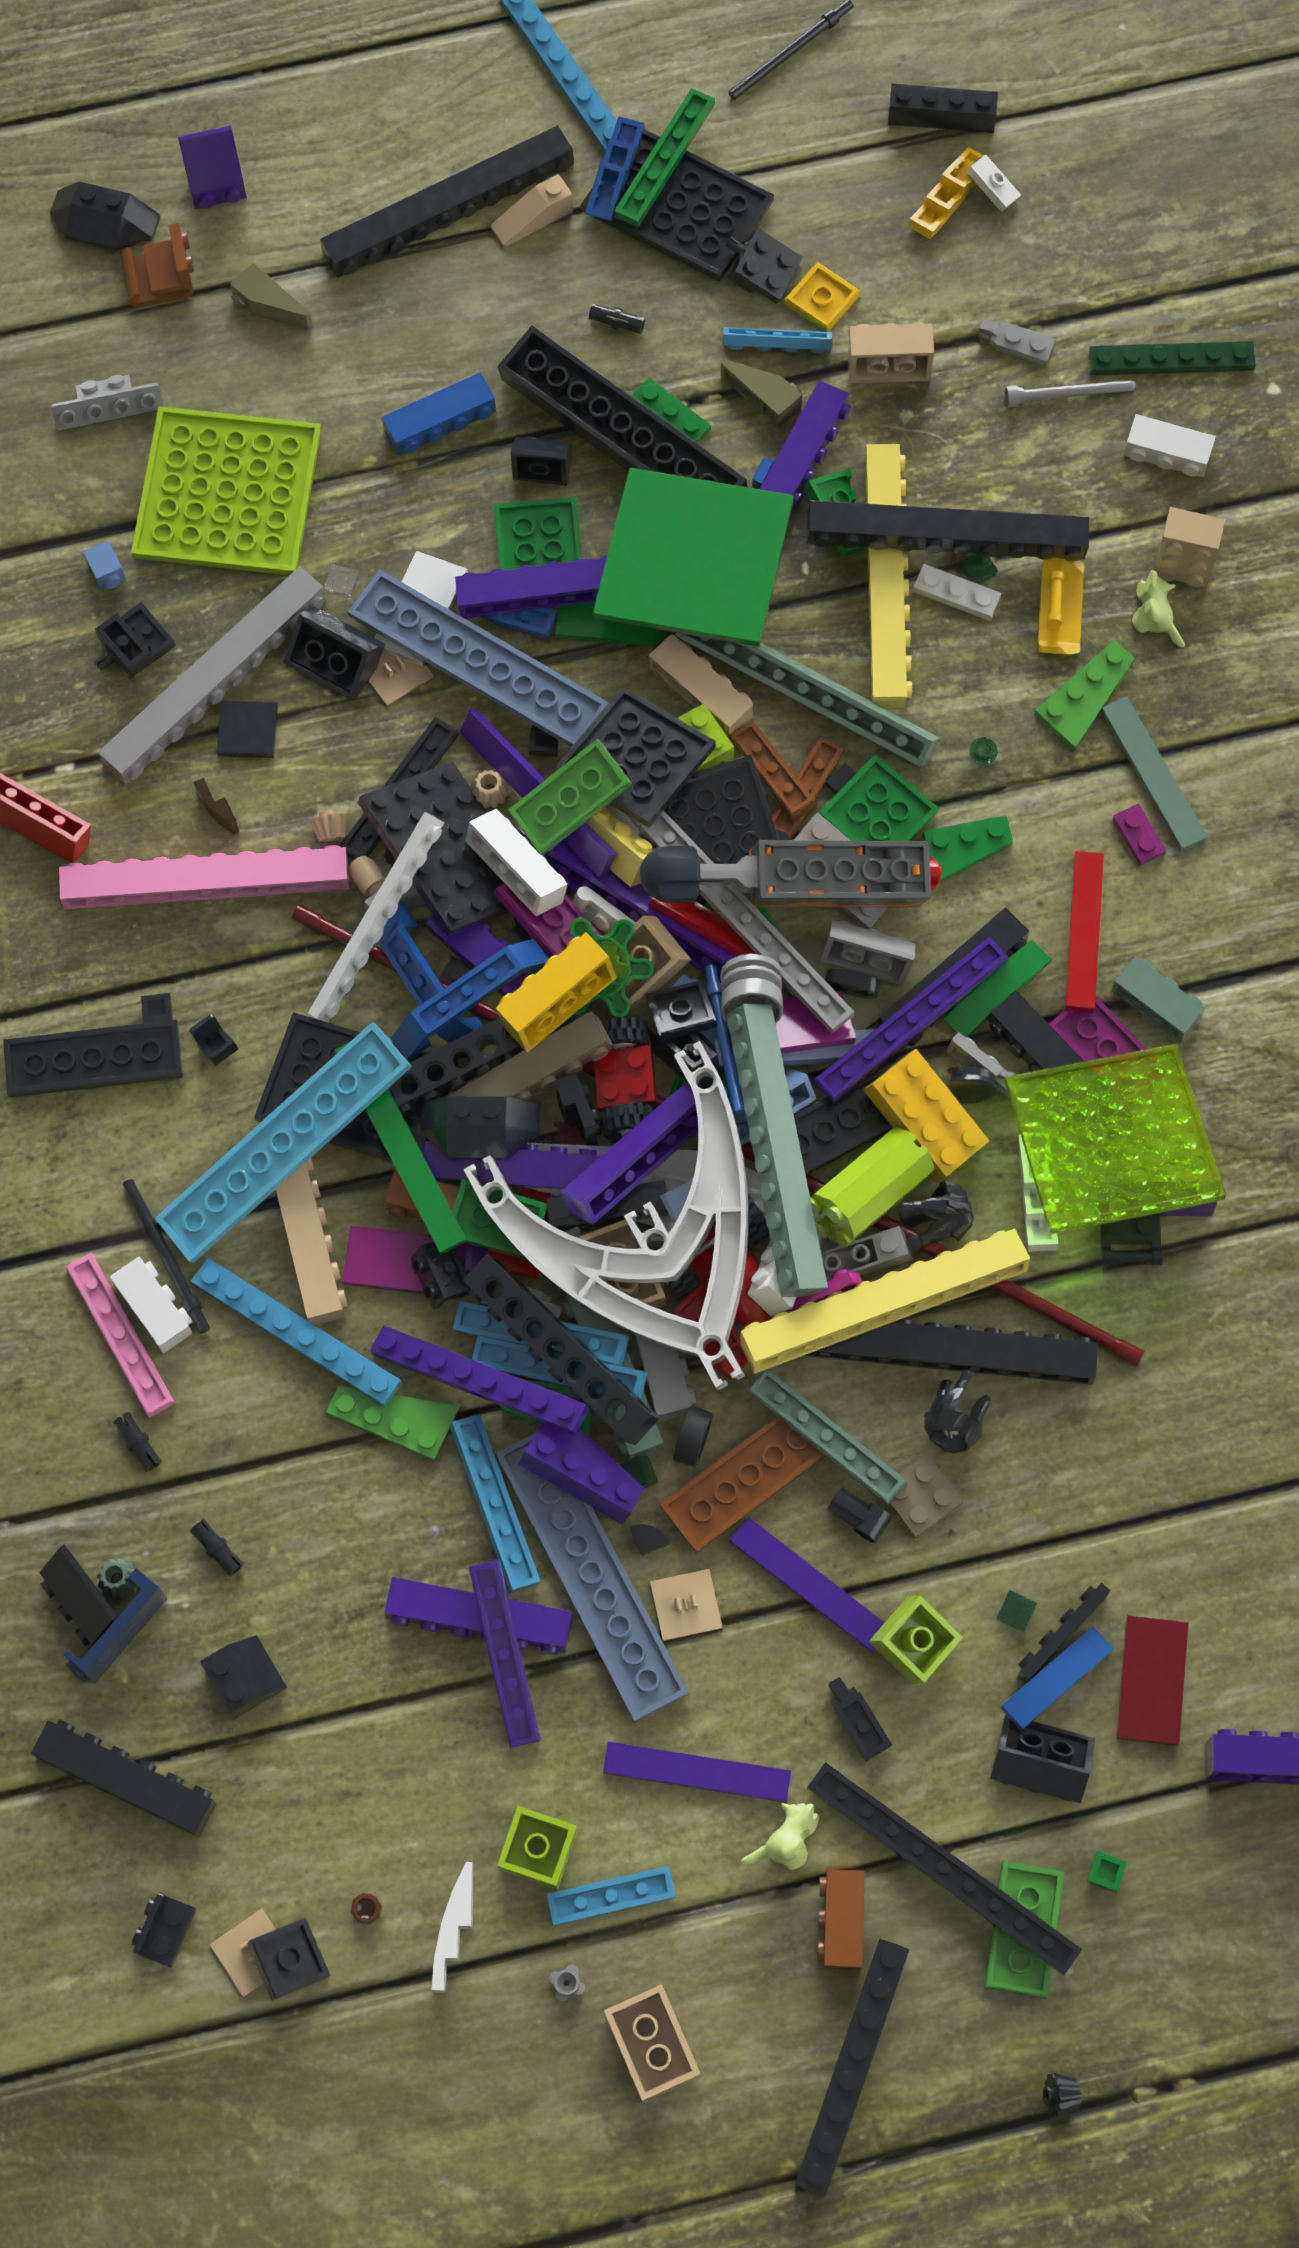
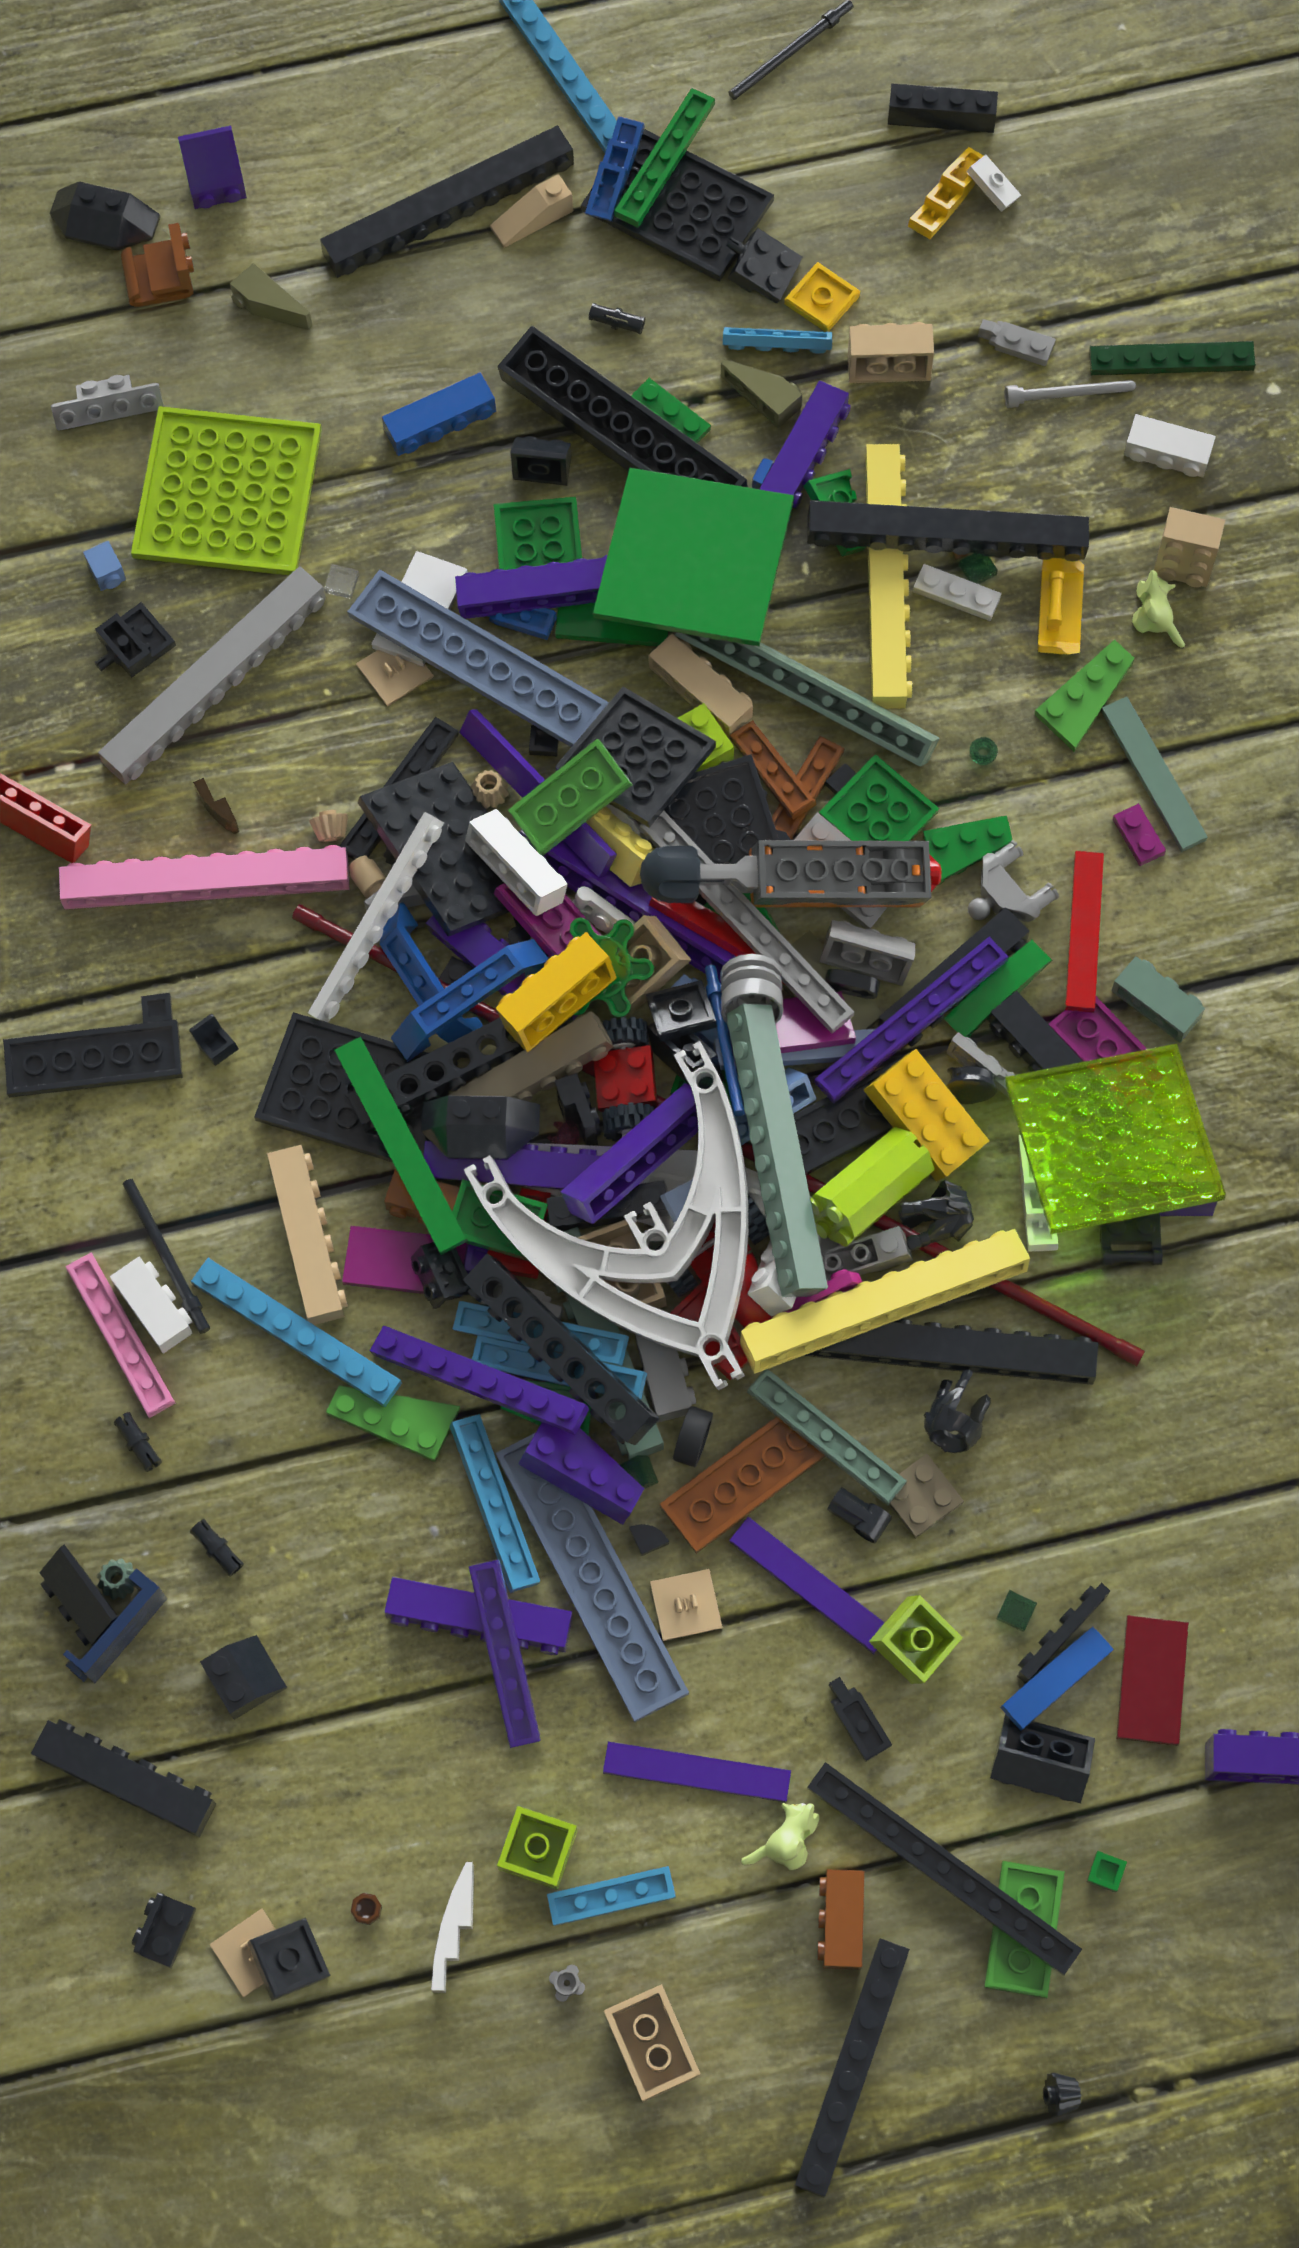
(247, 729): black tile -> none
(283, 1142): medium azure plate -> none
(333, 652): black slope -> none
(1001, 891): none -> light grey connector

